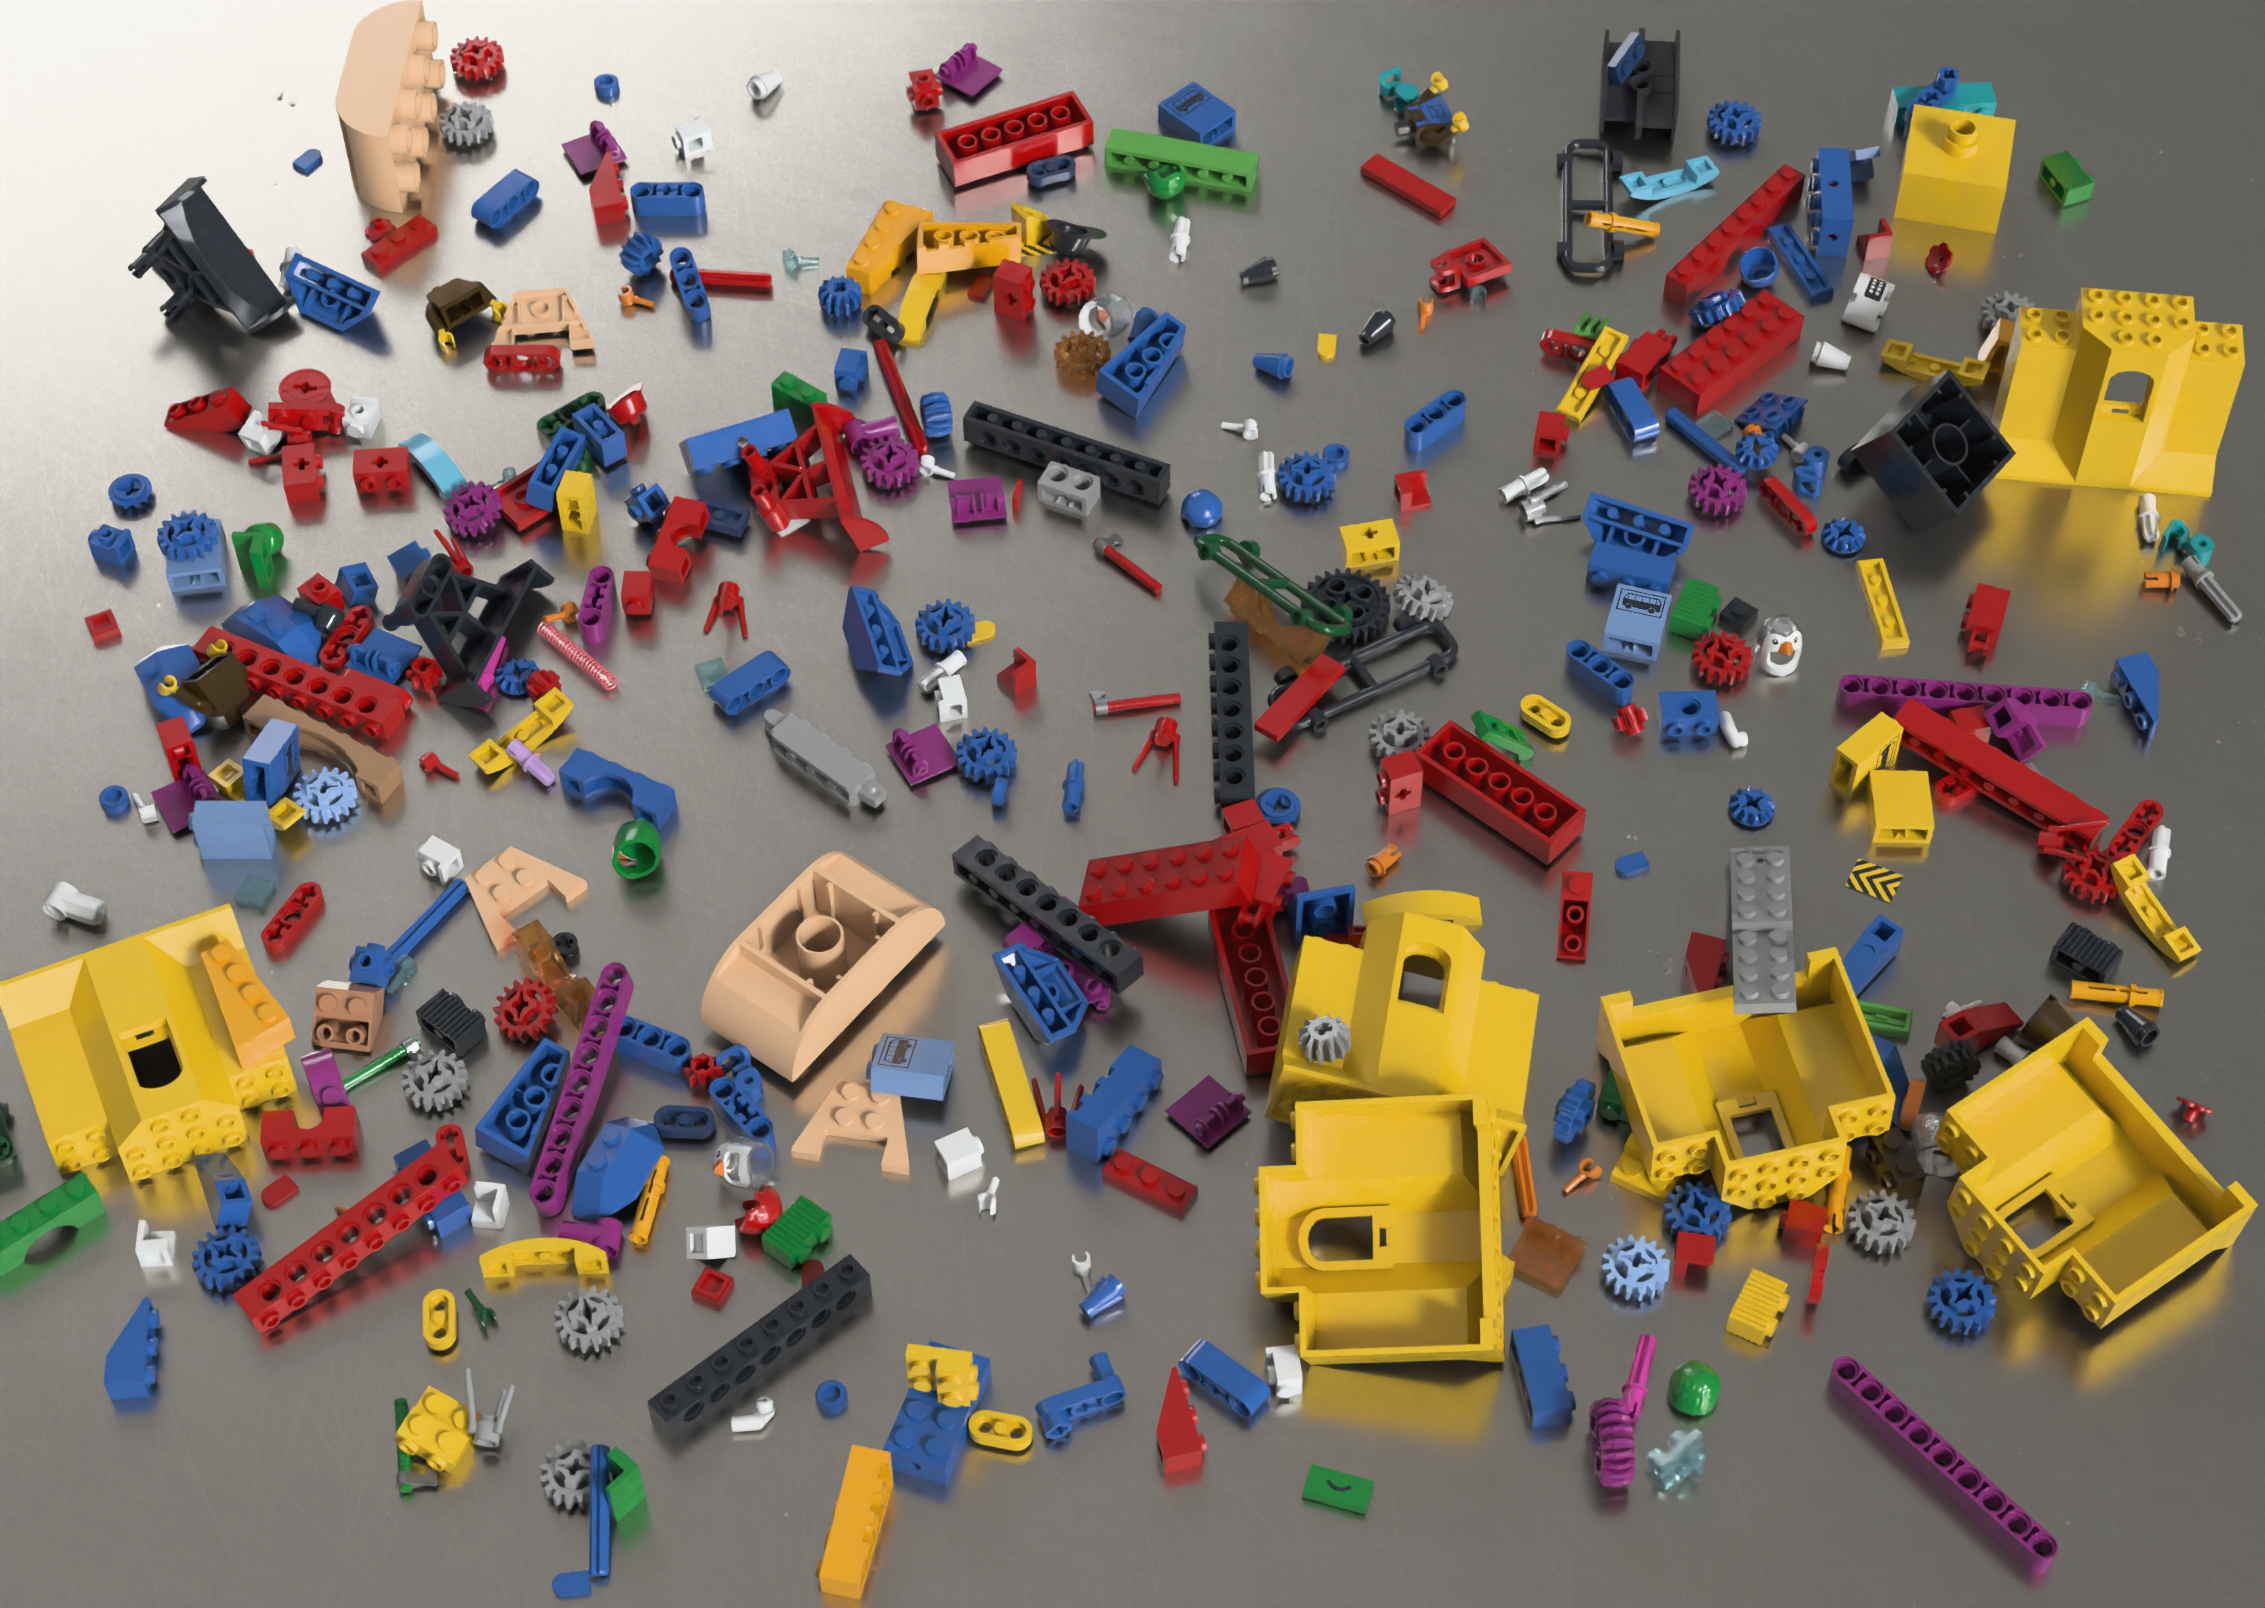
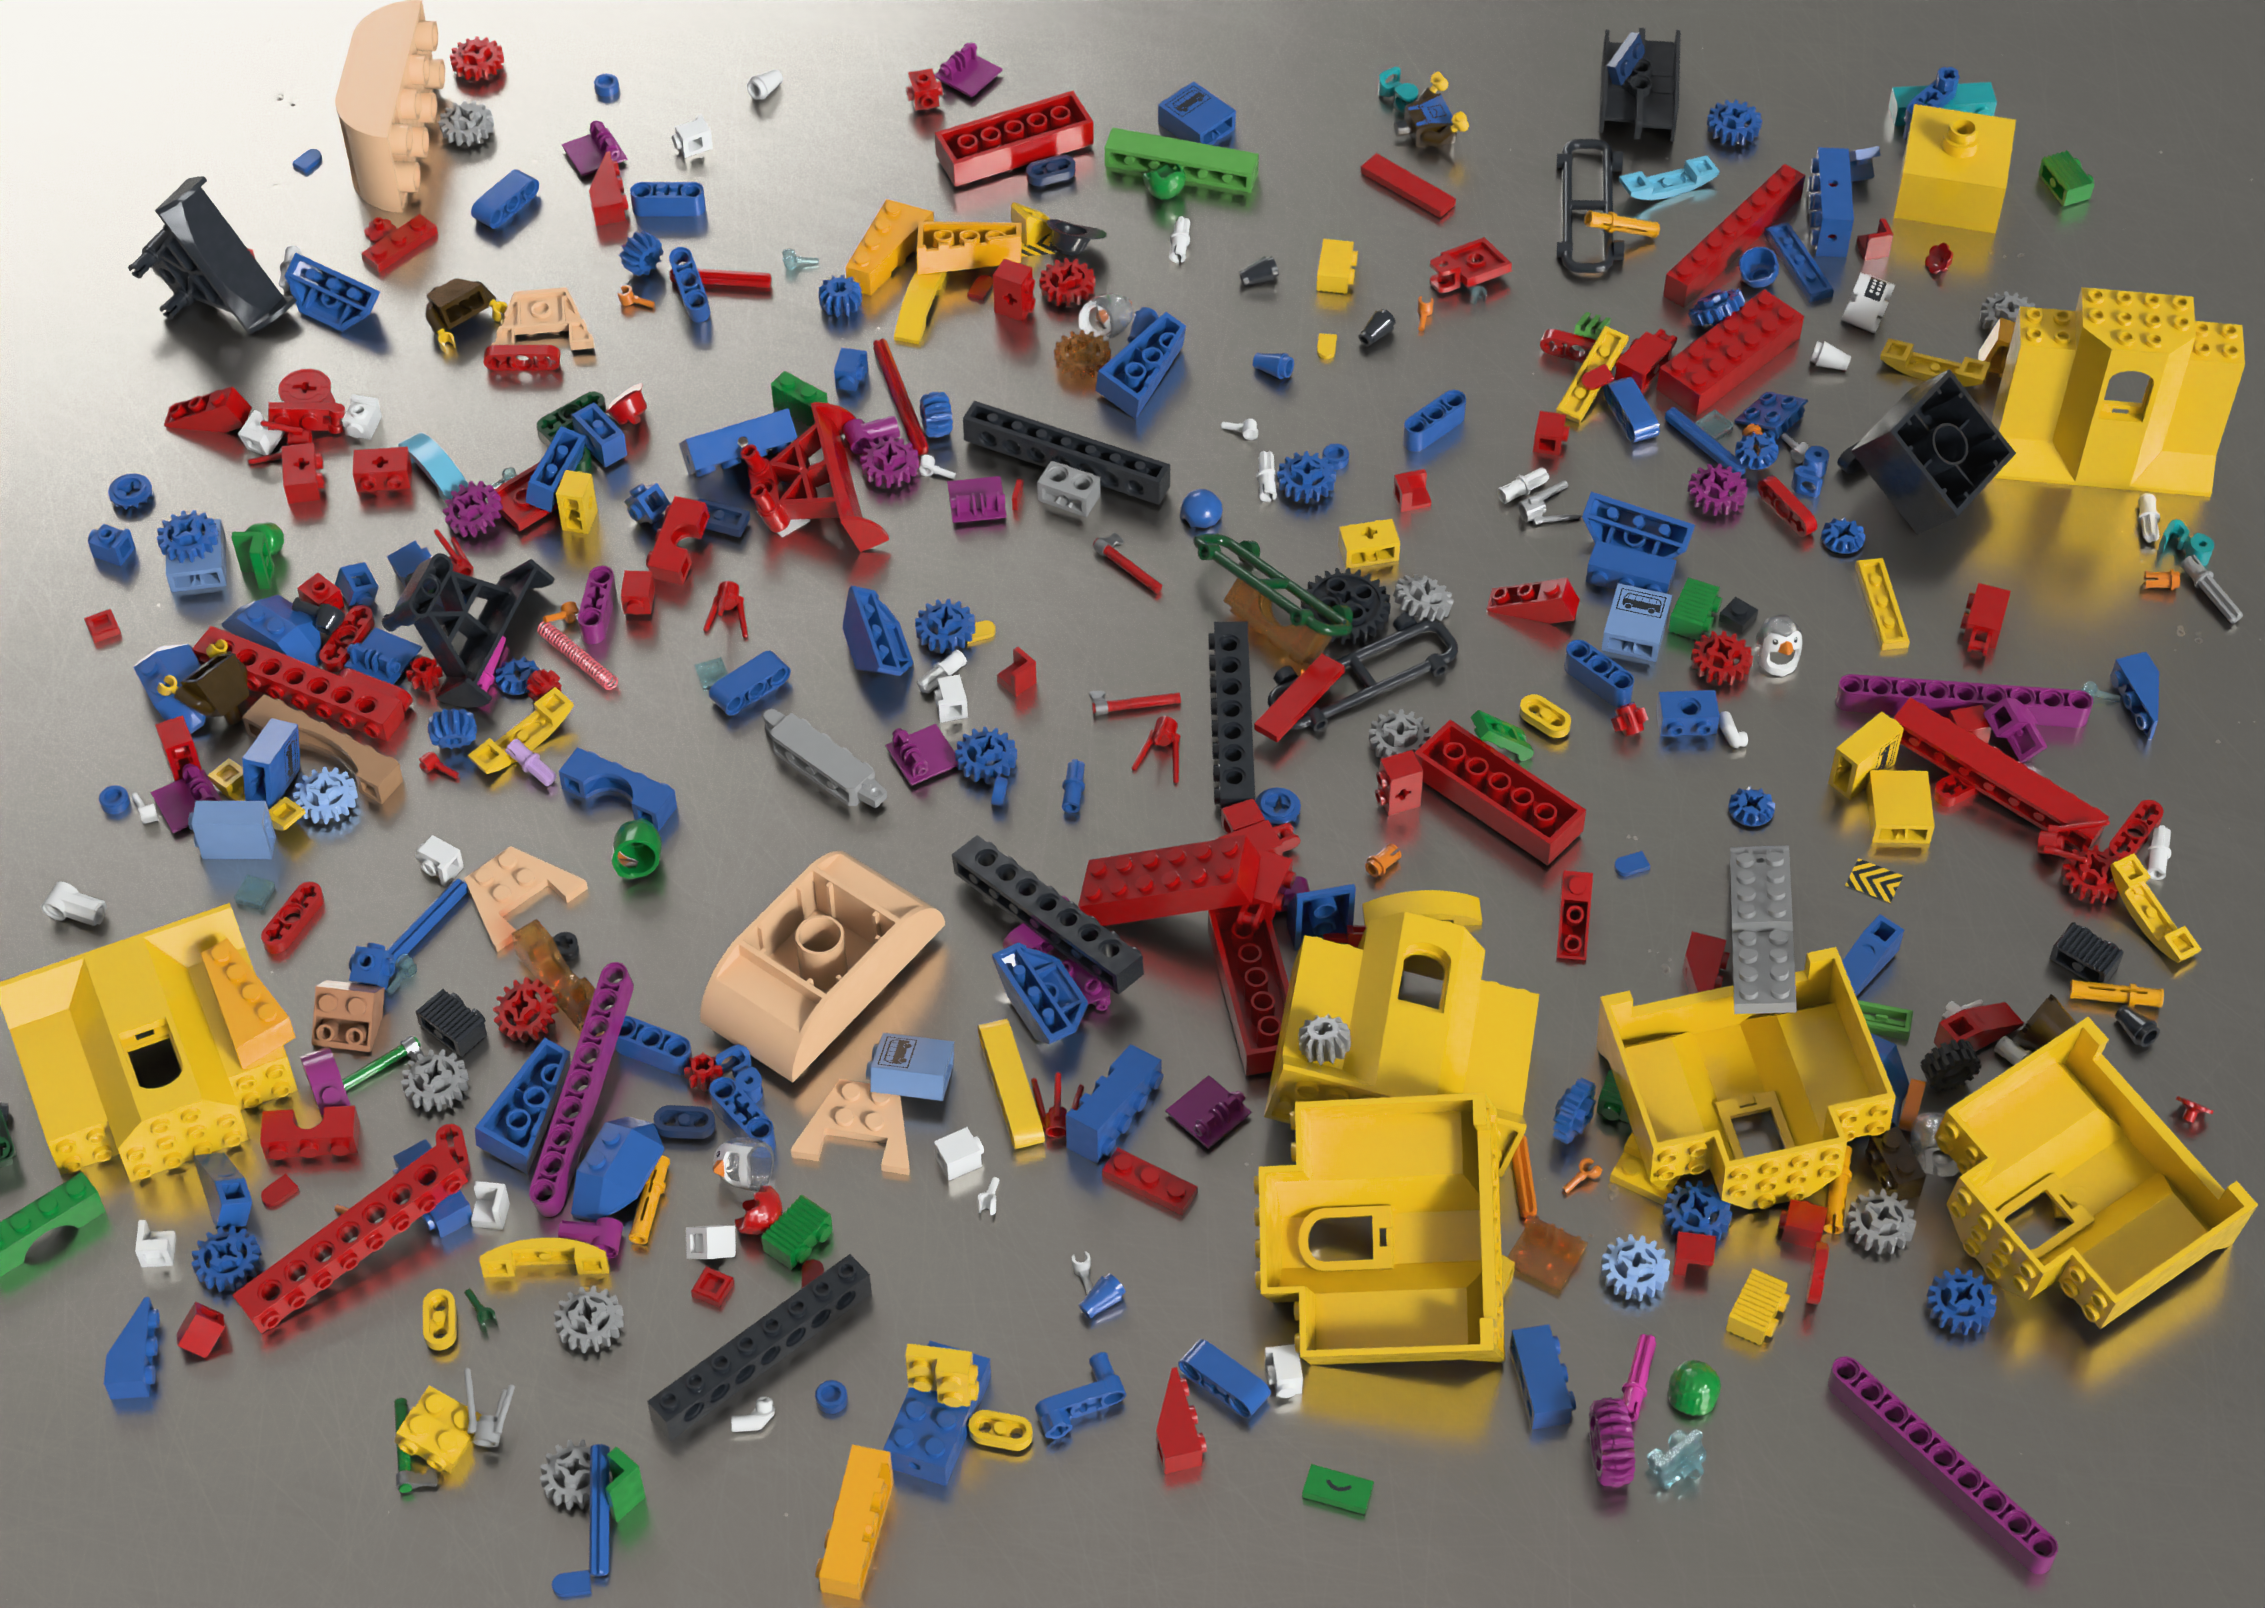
(200, 1330): none -> red panel
(452, 728): none -> blue gear
(881, 327): black beam -> none
(1335, 266): none -> yellow brick
(1537, 601): none -> red slope

